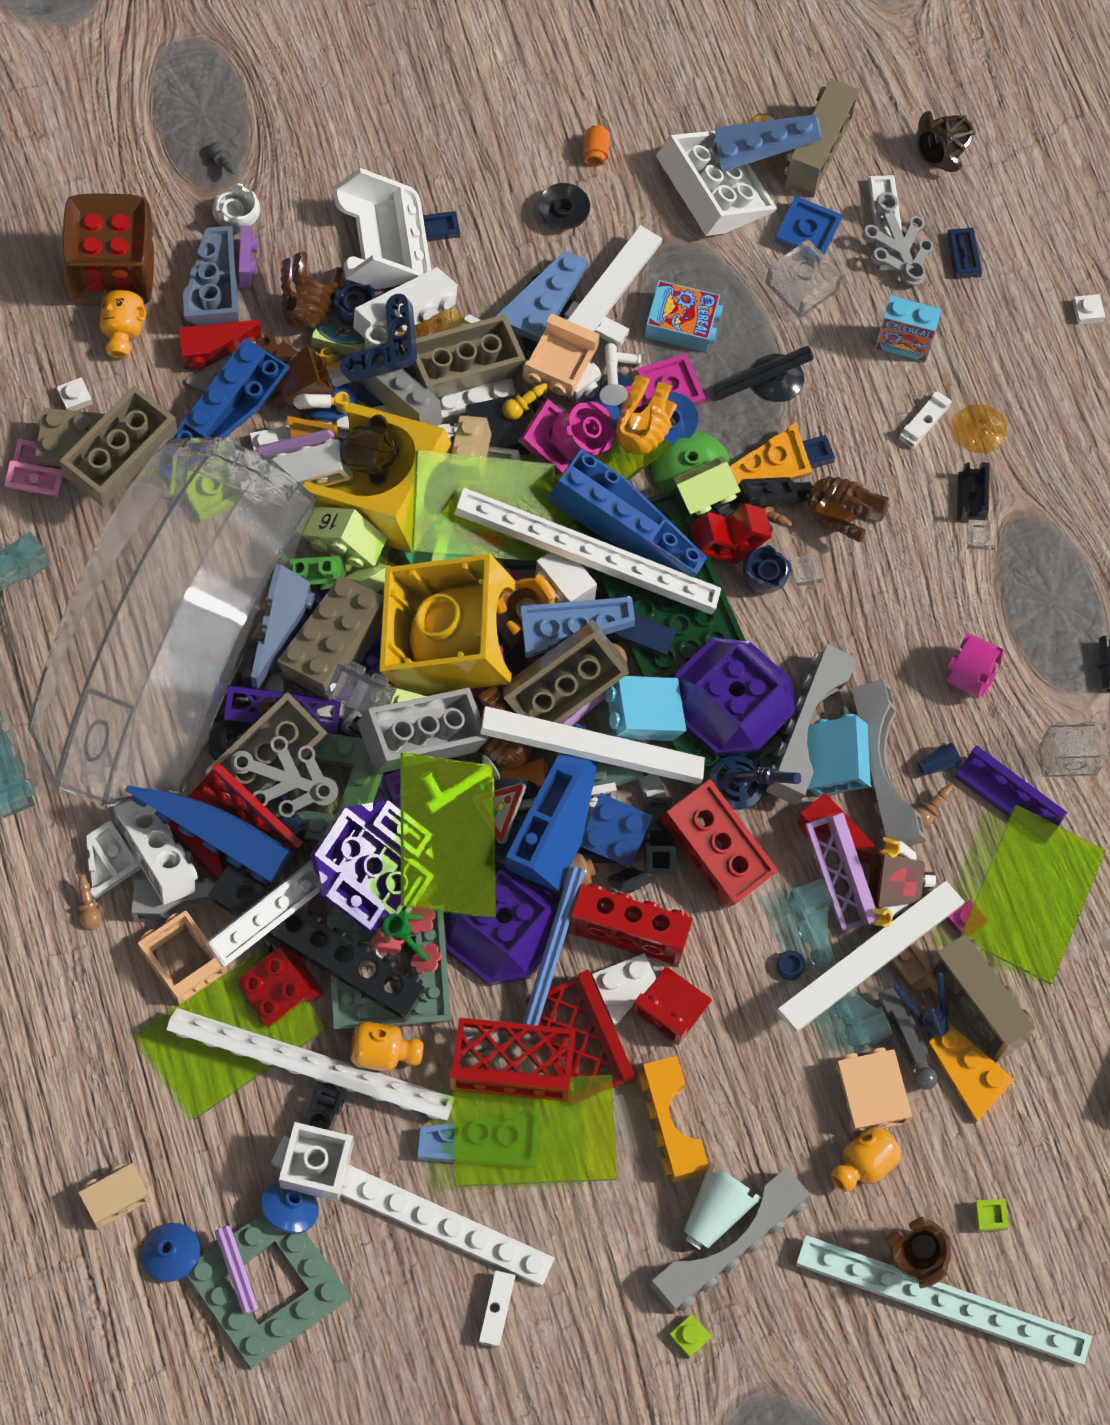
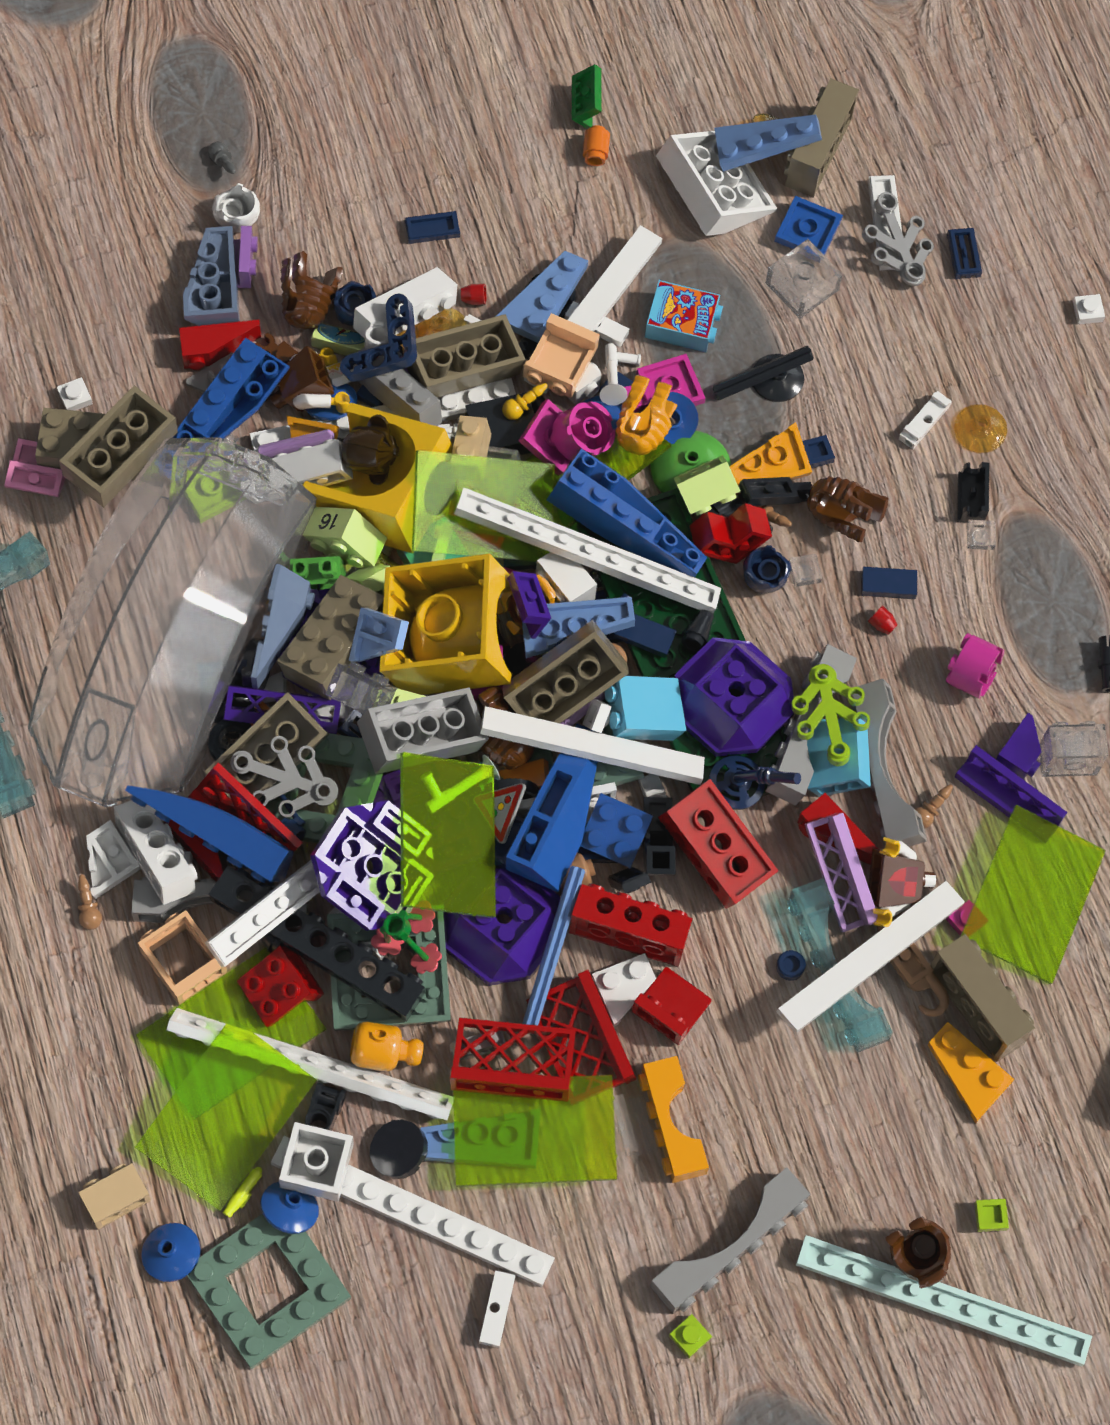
(107, 246): reddish brown piece -> none
(121, 320): light orange piece -> none
(225, 1113): none -> clear neon green piece
(236, 1270): lavender axle -> none
(243, 1193): none -> neon yellow piece
(377, 635): none -> light blue wing
(388, 230): white windscreen -> none
(398, 1149): none -> black tile
(474, 294): none -> red hose
(529, 601): none -> dark purple panel
(564, 197): black dish -> none
(586, 95): none -> green bracket
(597, 715): none -> white plate
(697, 631): none -> black cone
(717, 1207): light aqua cone -> none
(830, 709): none -> lime plant
(867, 1159): light orange piece -> none
(873, 1090): light nougat panel -> none
(883, 621): none -> red hose
(889, 582): none -> dark blue tile
(904, 1027): dark grey plate -> none
(908, 328): brick -> none
(934, 1018): dark blue plant -> none
(940, 759): dark blue cone -> none
(953, 135): dark brown piece -> none
(1022, 749): none -> dark purple slope

